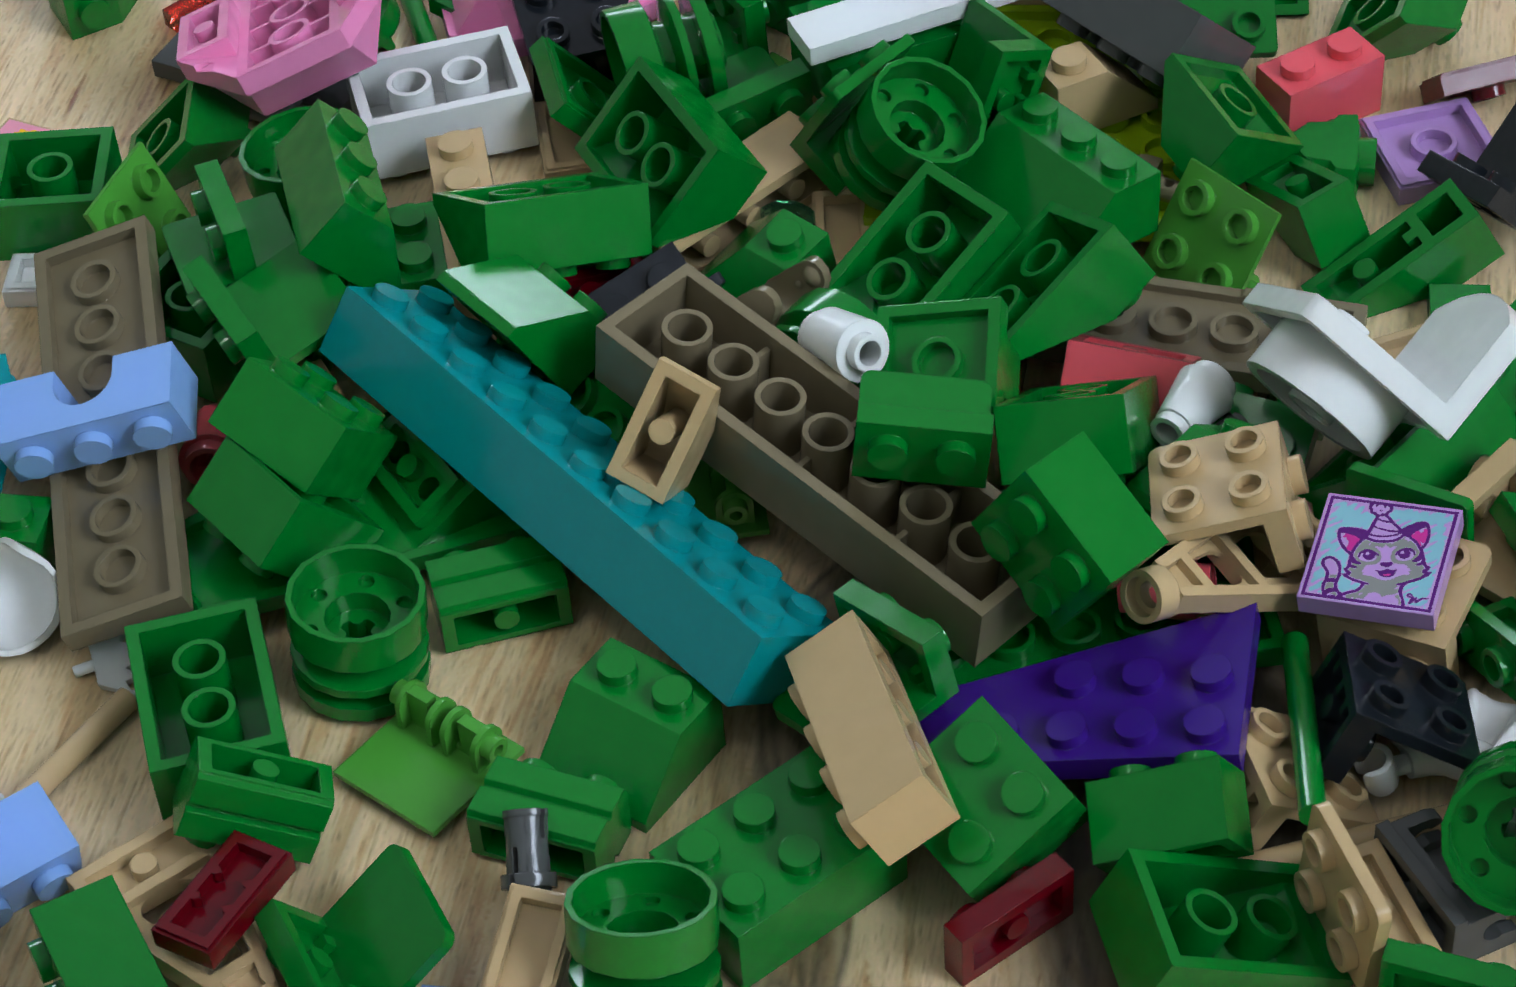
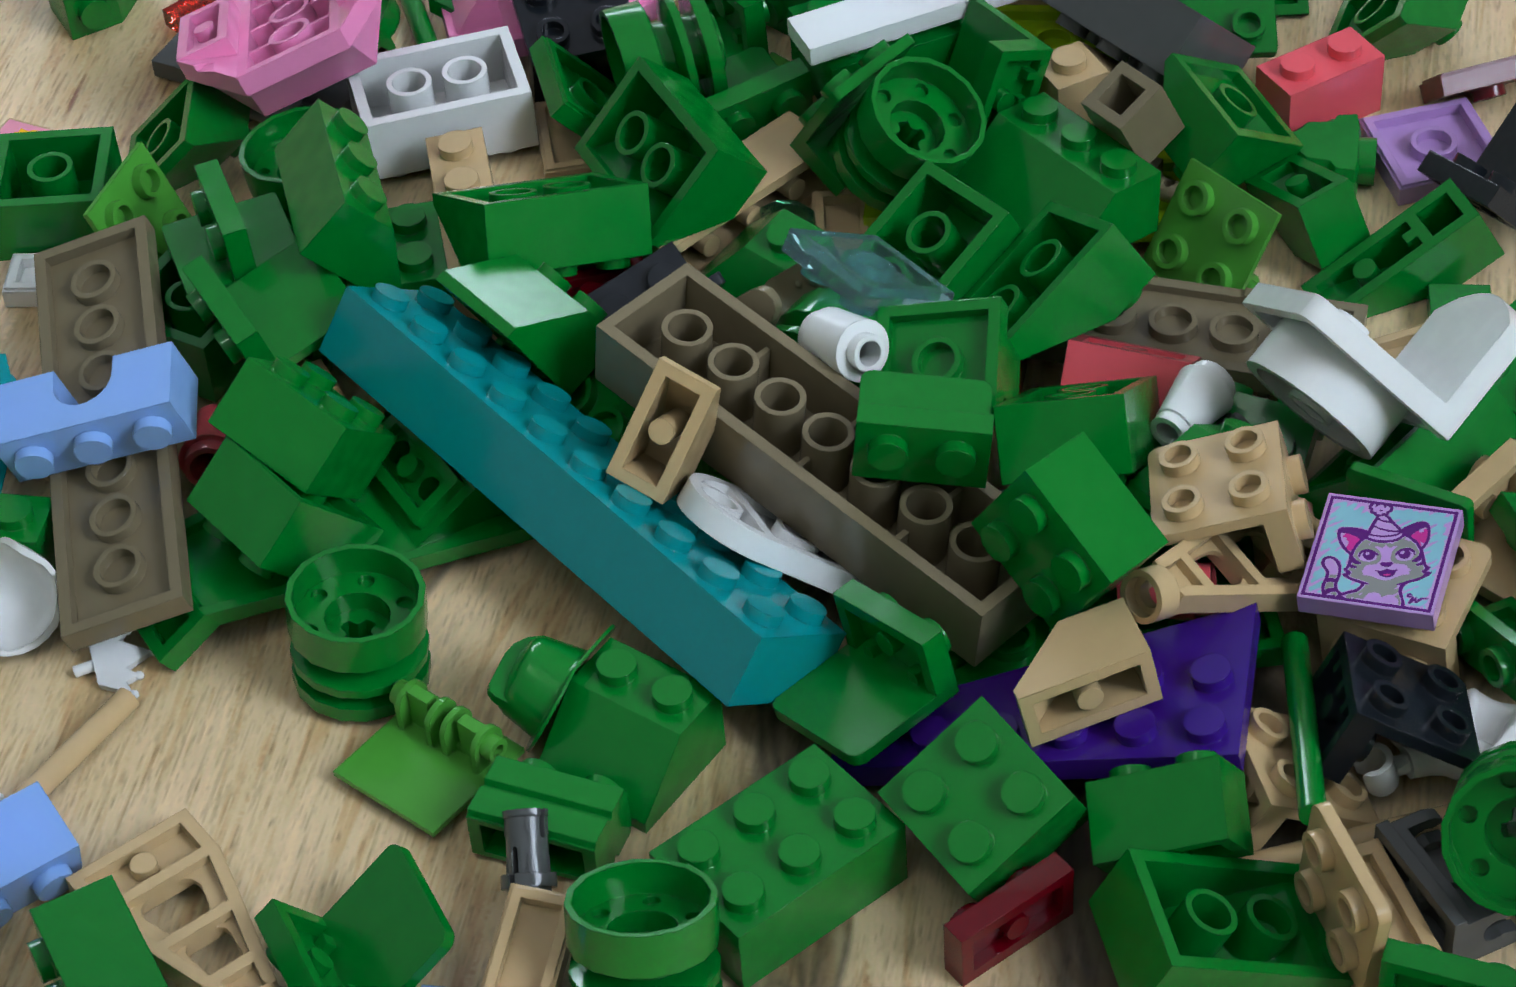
(206, 679): green brick -> none
(223, 899): dark red plate -> none
(254, 793): green brick -> none
(497, 593): green brick -> none
(535, 678): none -> green piece
(756, 533): none -> white tile
(862, 270): none -> clear light blue plate
(869, 740): tan brick -> none
(1086, 674): none -> tan slope
(1133, 111): none -> dark tan brick

